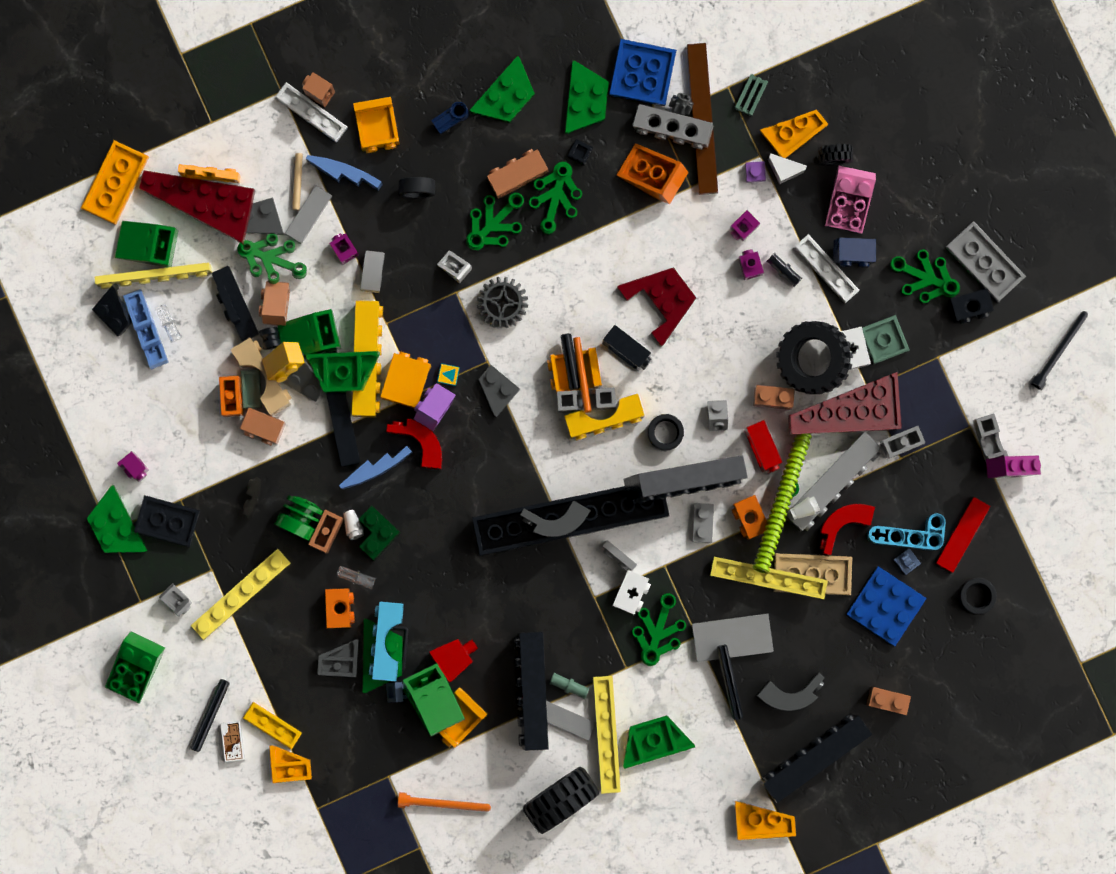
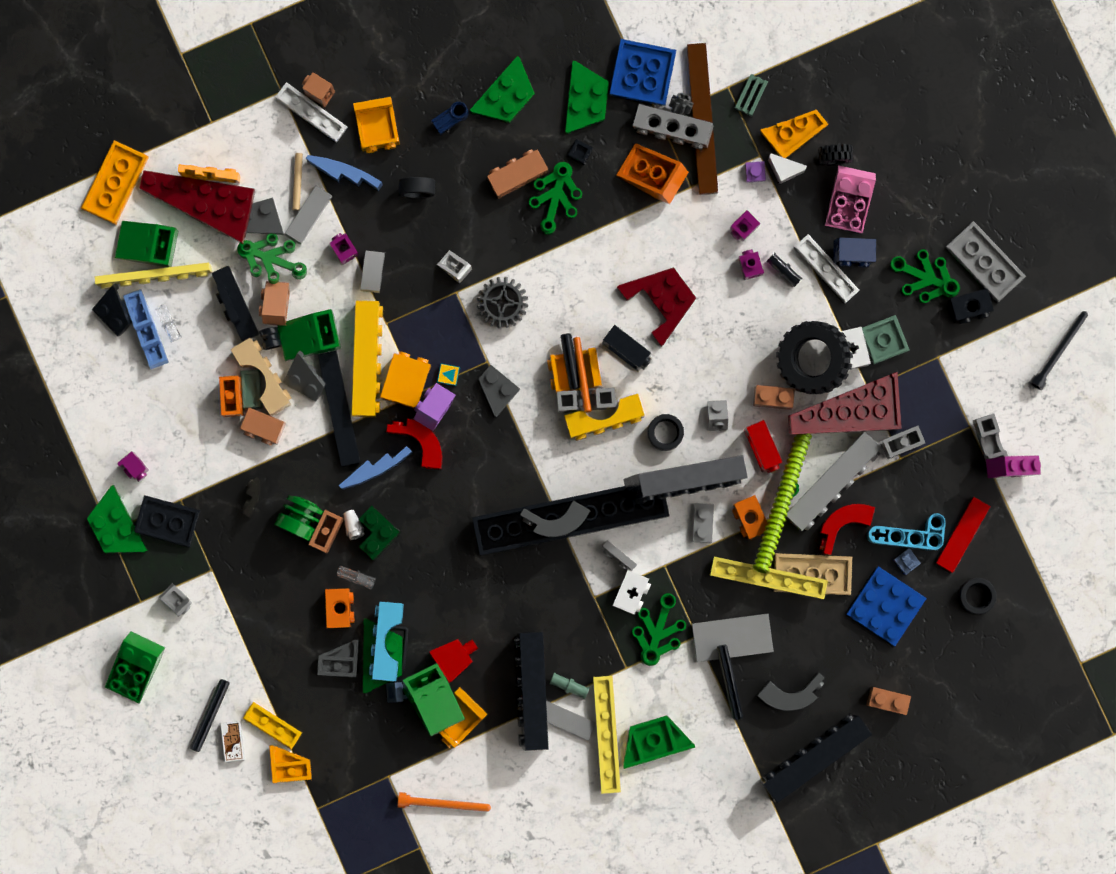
(240, 594): light yellow plate -> none
(283, 361): yellow brick -> none
(343, 370): green wing -> none
(492, 224): green plant -> none
(561, 800): black tyre -> none
(760, 823): light orange wing -> none
(805, 508): white cone -> none

